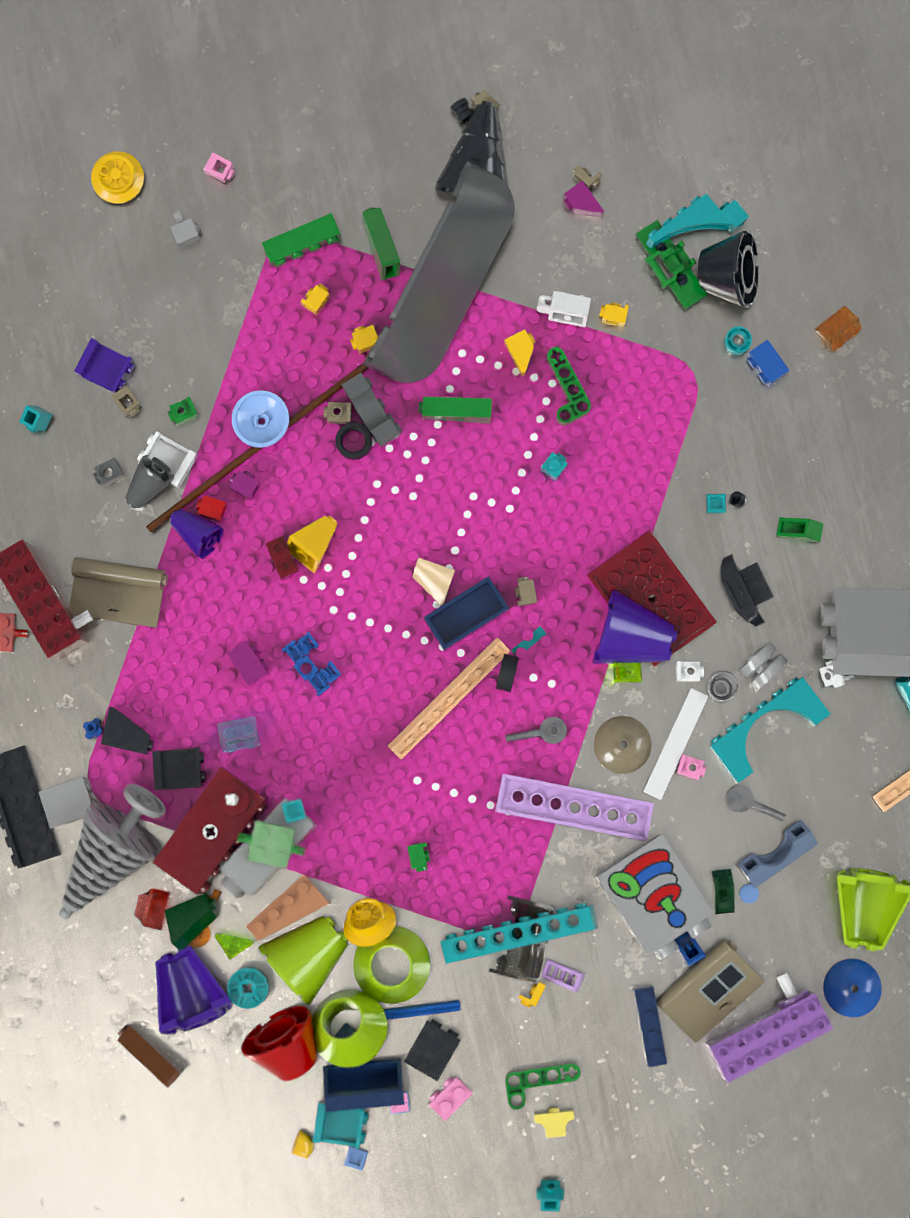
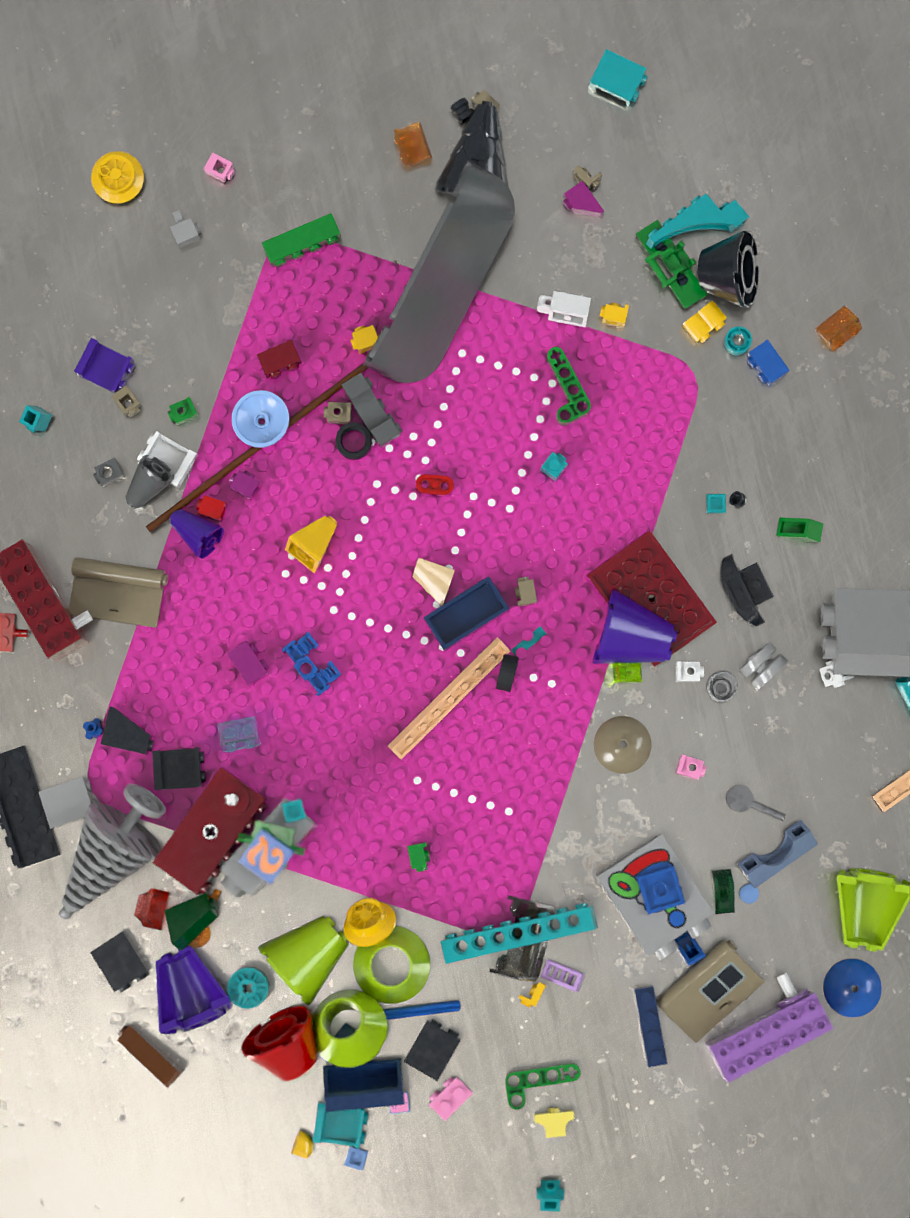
(120, 962): none -> black brick
(233, 945): clear neon green slope -> none
(266, 856): none -> tile
(279, 359): none -> dark red brick
(281, 557): dark red bracket -> none
(292, 905): nougat wedge -> none
(316, 299): yellow brick -> none
(381, 243): green slope -> none
(412, 144): none -> clear orange bracket
(434, 484): none -> red plate
(456, 409): green slope -> none
(521, 349): yellow slope -> none
(551, 730): flat silver piece -> none
(563, 815): lavender plate -> none
(618, 77): none -> teal panel
(660, 890): none -> blue tile
(675, 744): white slope -> none
(704, 322): none -> yellow brick
(732, 746): teal arch -> none

